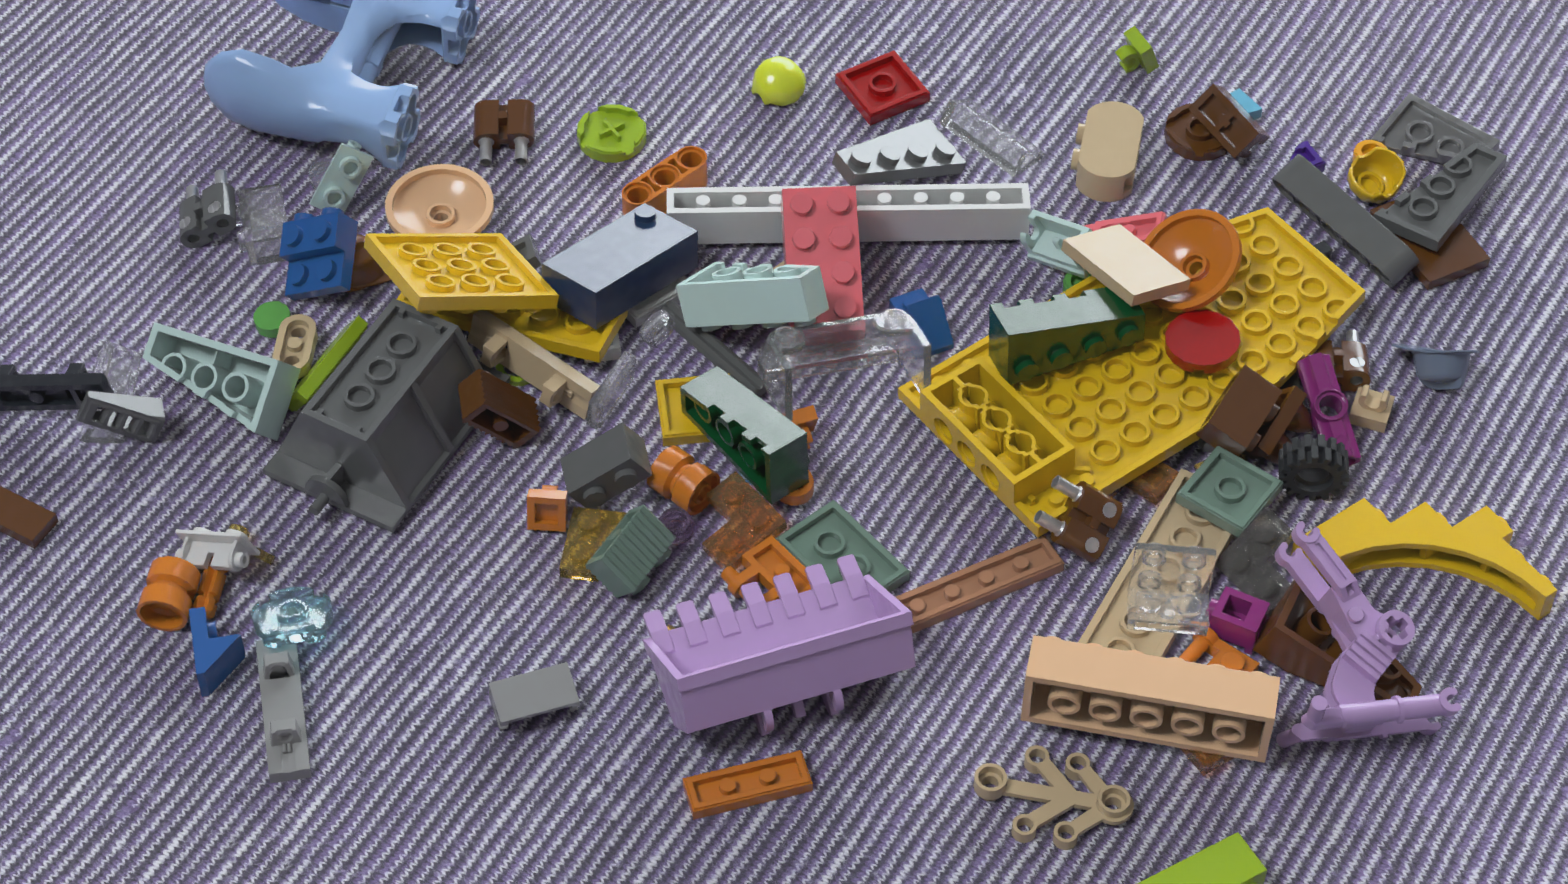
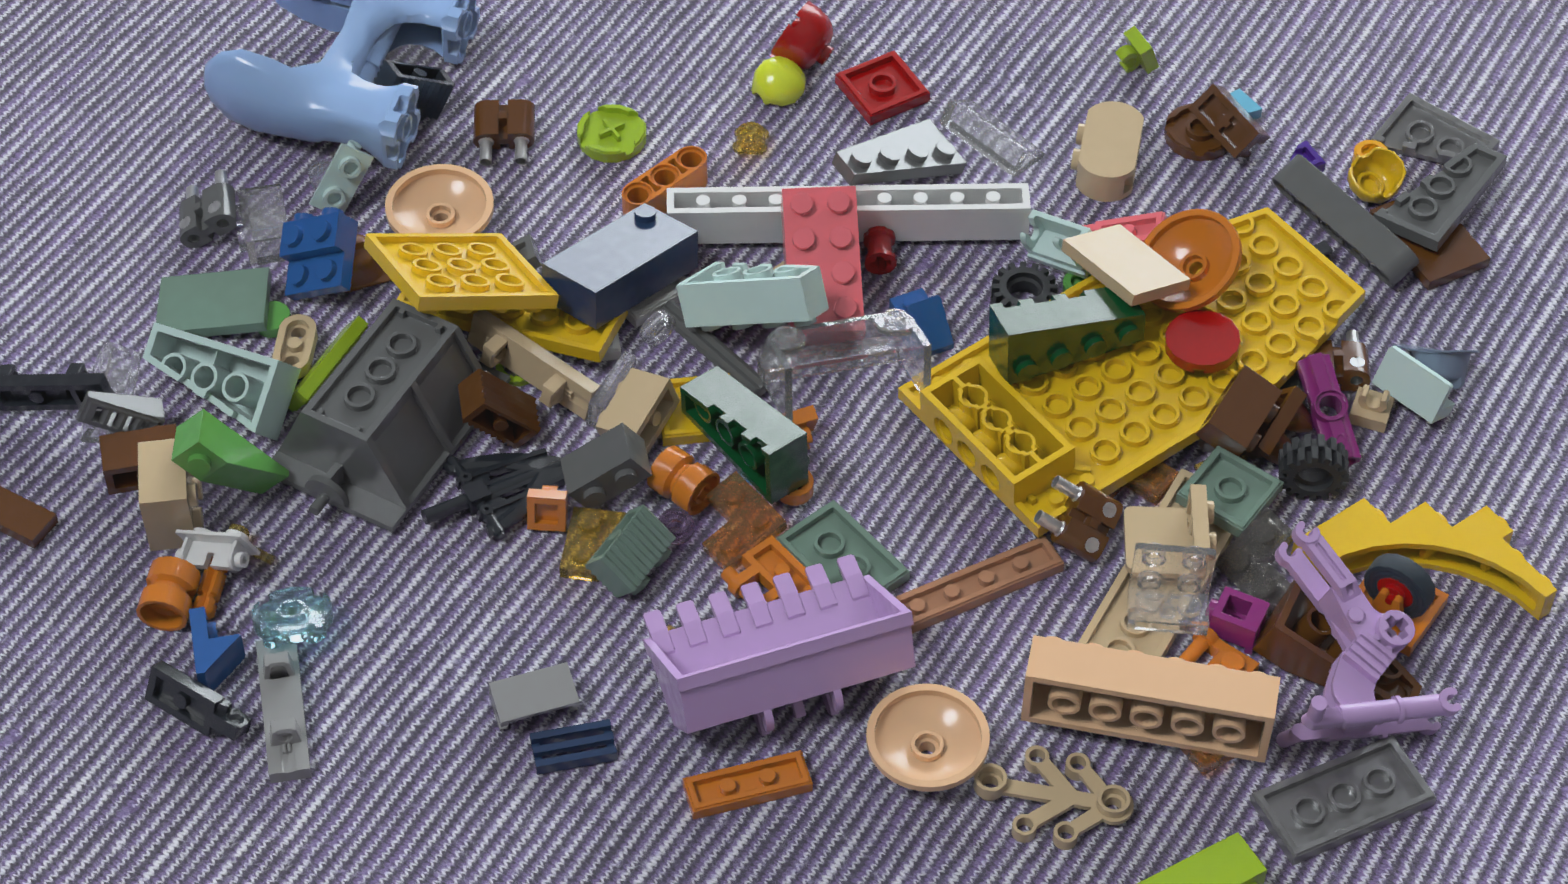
(120, 455): none -> reddish brown brick
(166, 495): none -> tan brick
(194, 703): none -> black hinge
(216, 302): none -> sand green tile
(222, 456): none -> bright green slope
(432, 83): none -> black brick
(486, 496): none -> black bar
(572, 741): none -> dark blue tile
(642, 404): none -> tan brick
(750, 139): none -> clear yellow plate
(806, 38): none -> red cylinder
(879, 245): none -> red bush
(929, 720): none -> light nougat dish
(1022, 280): none -> black tyre
(1170, 525): none -> tan bracket
(1342, 799): none -> flat silver tile
(1404, 586): none -> plate
(1414, 385): none -> light aqua panel

